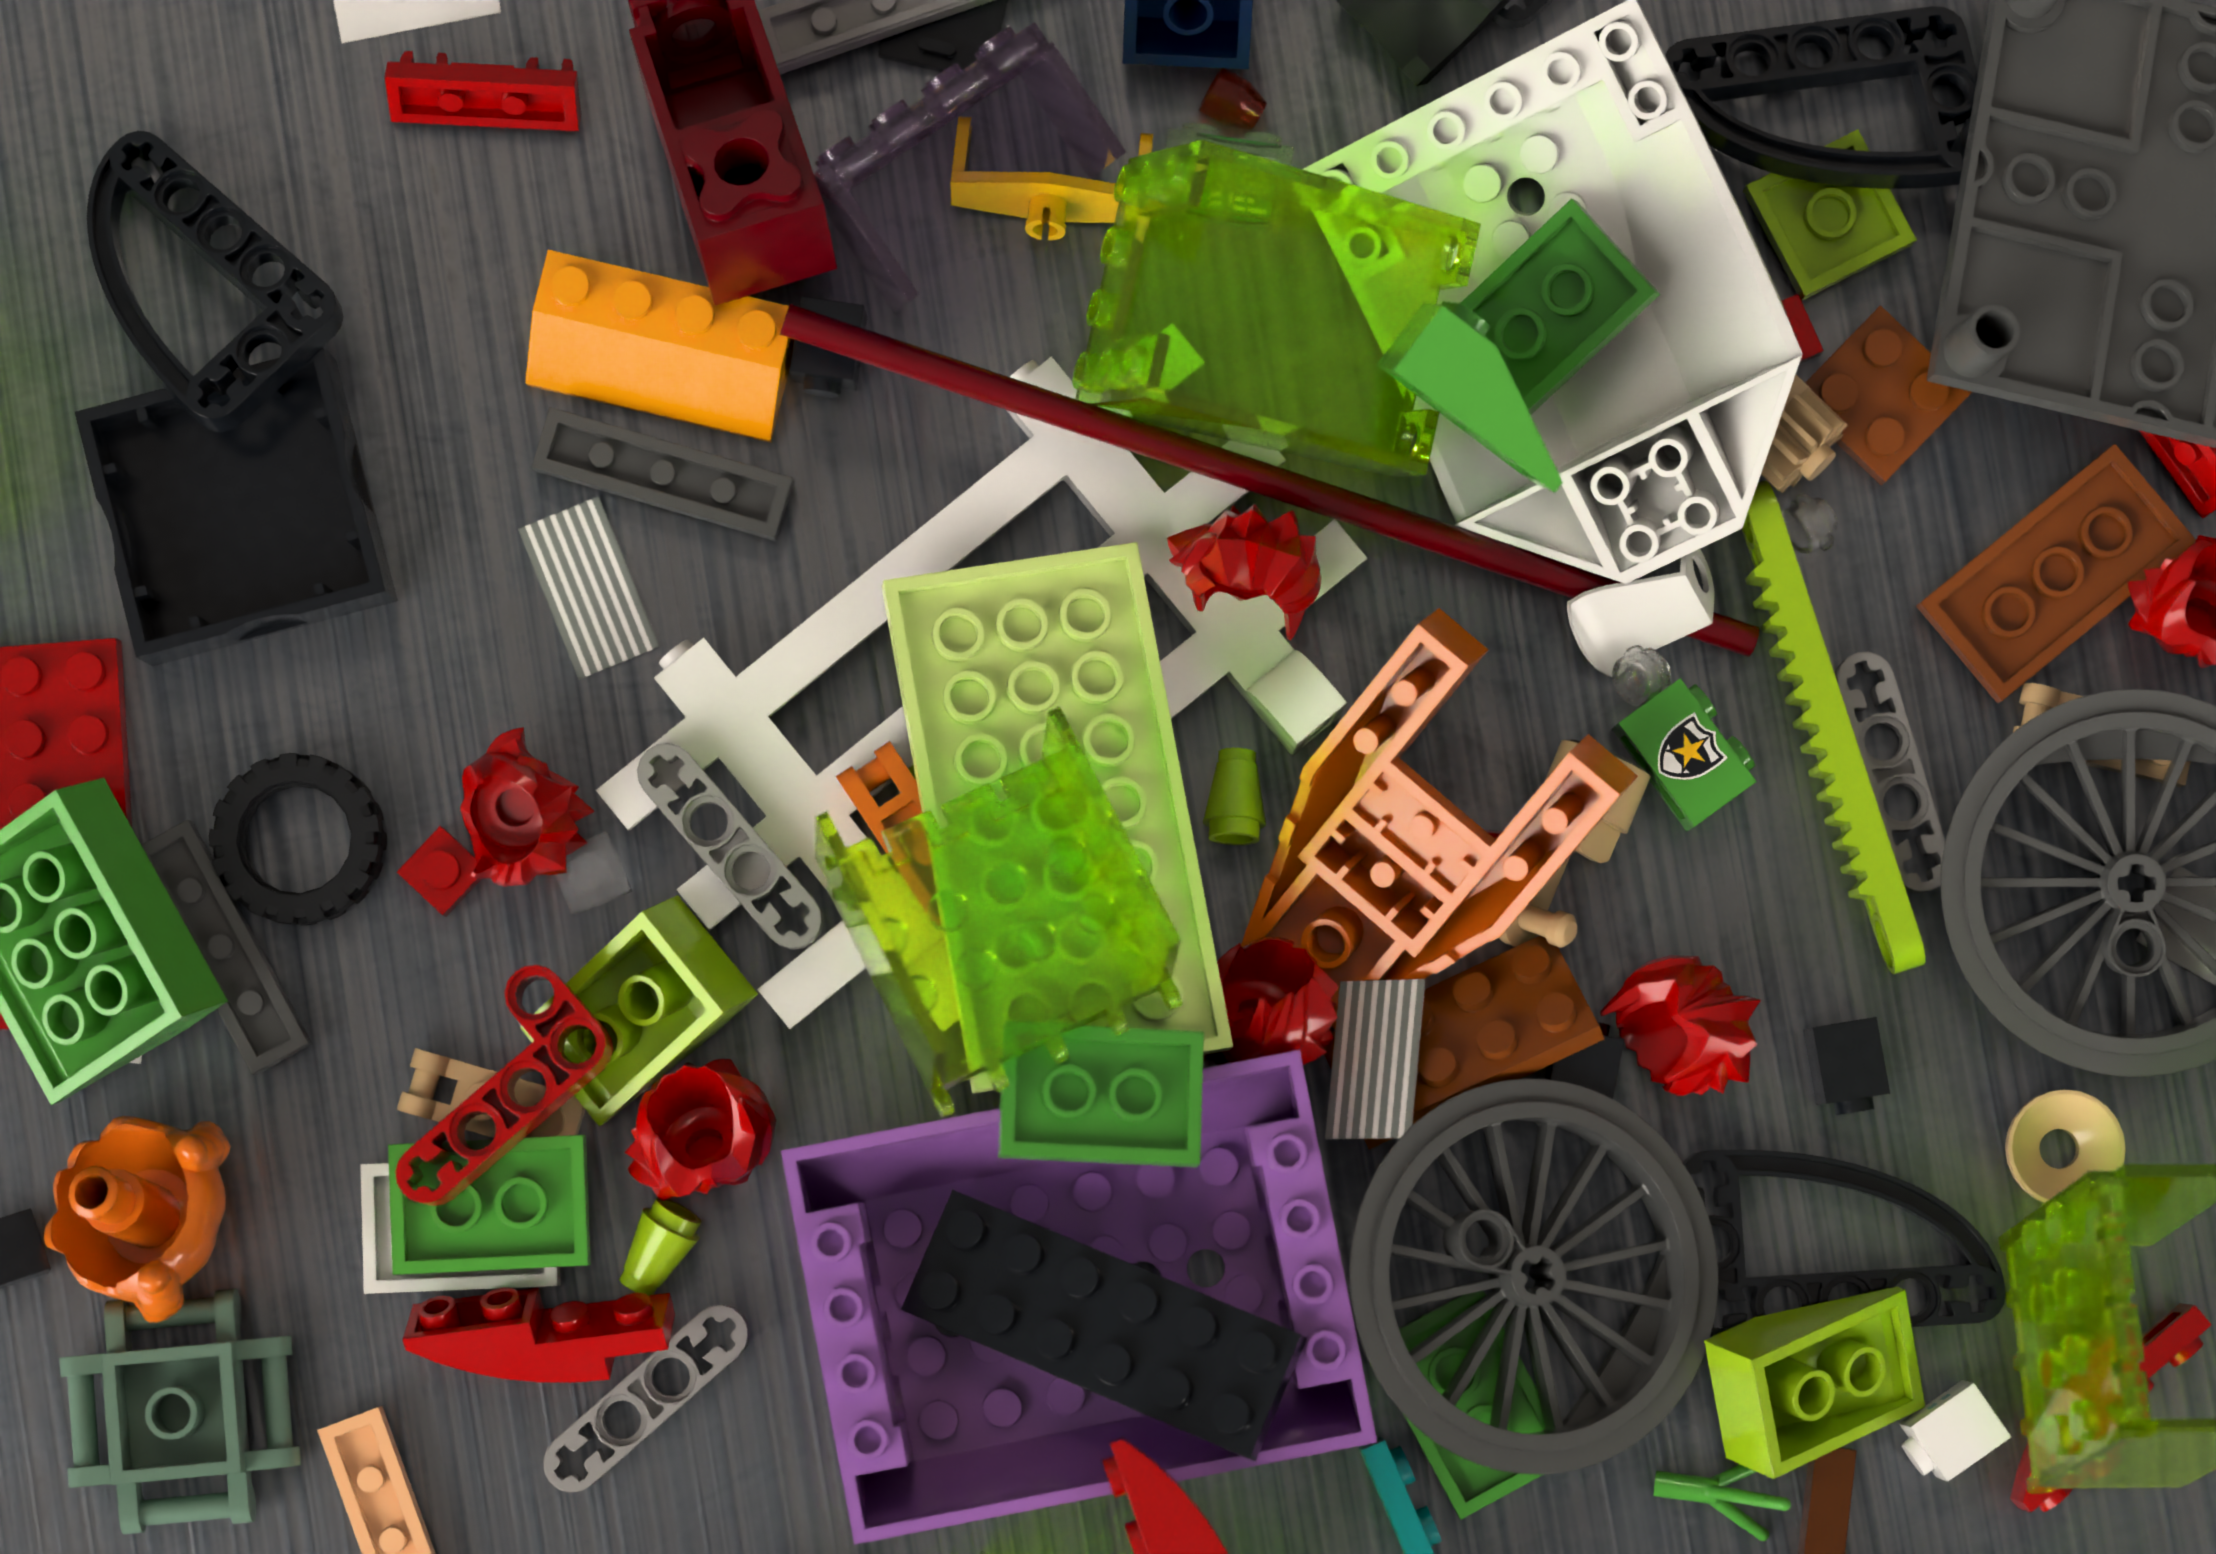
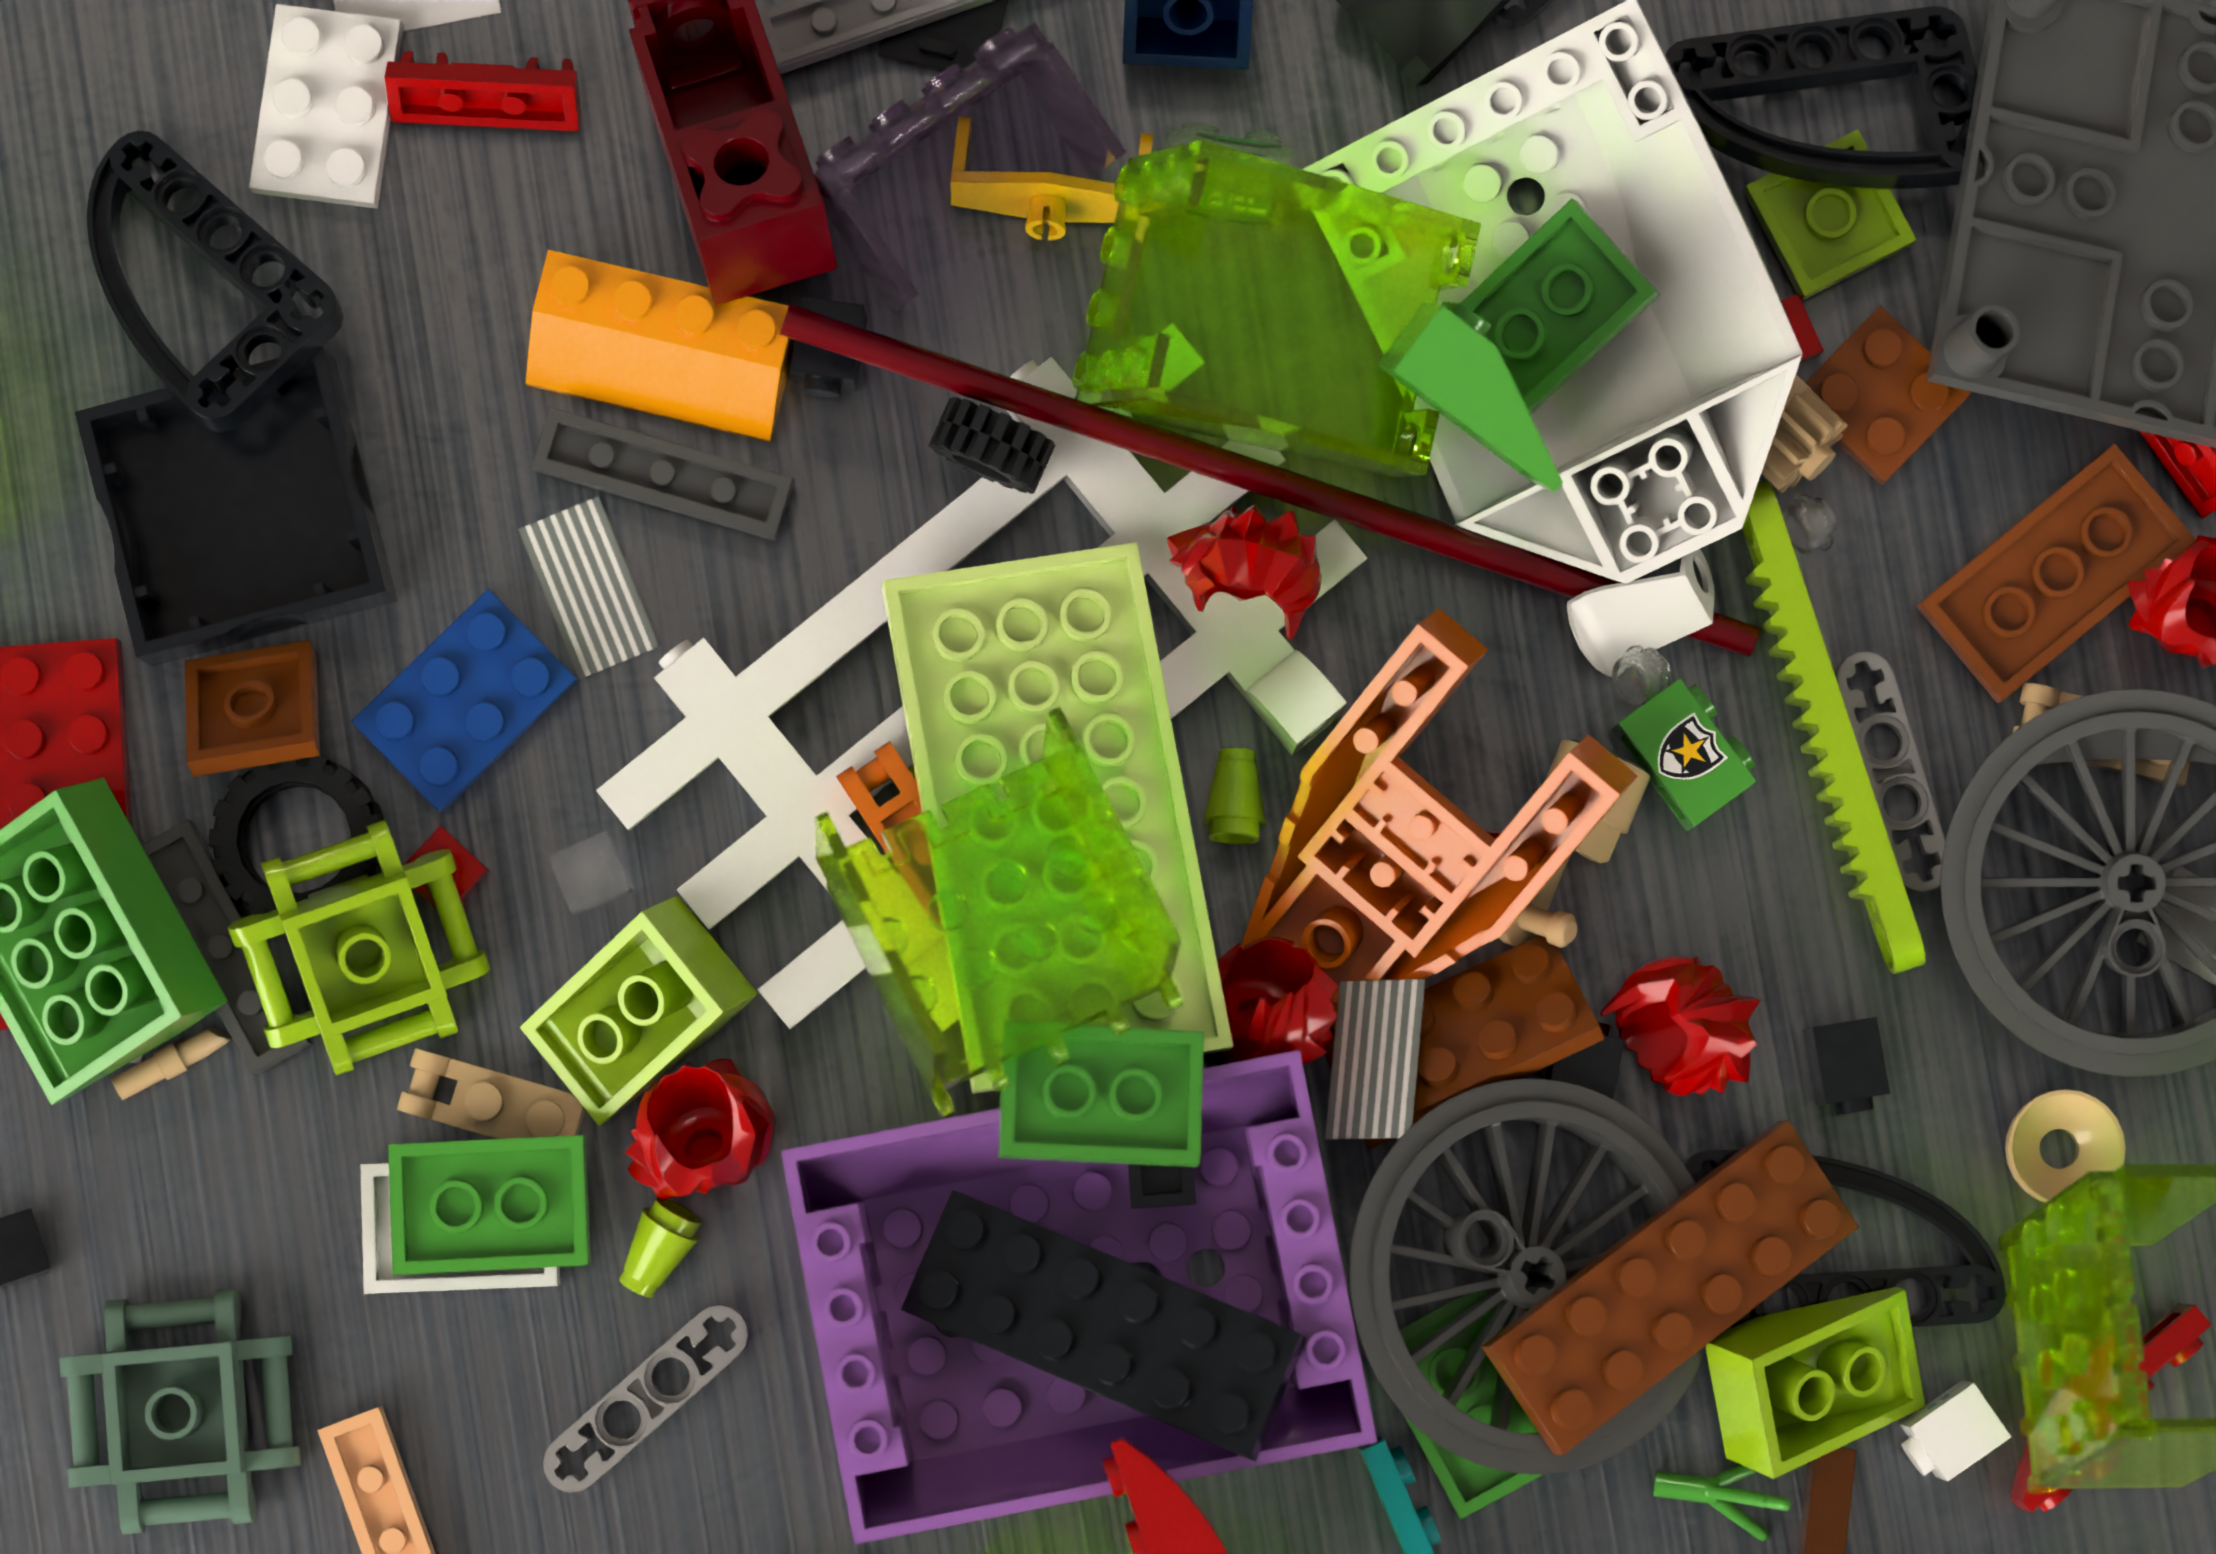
(140, 1210): orange piece -> none
(169, 1061): none -> tan piece
(251, 708): none -> dark orange plate
(325, 106): none -> white plate
(360, 949): none -> lime brick
(465, 701): none -> blue plate
(498, 1096): red beam -> none
(517, 1339): red slope -> none
(519, 813): red hair -> none
(734, 842): light grey beam -> none
(992, 445): none -> black tyre
(1161, 1186): none -> black plate
(1233, 101): clear red hose -> none
(1670, 1287): none -> dark orange plate

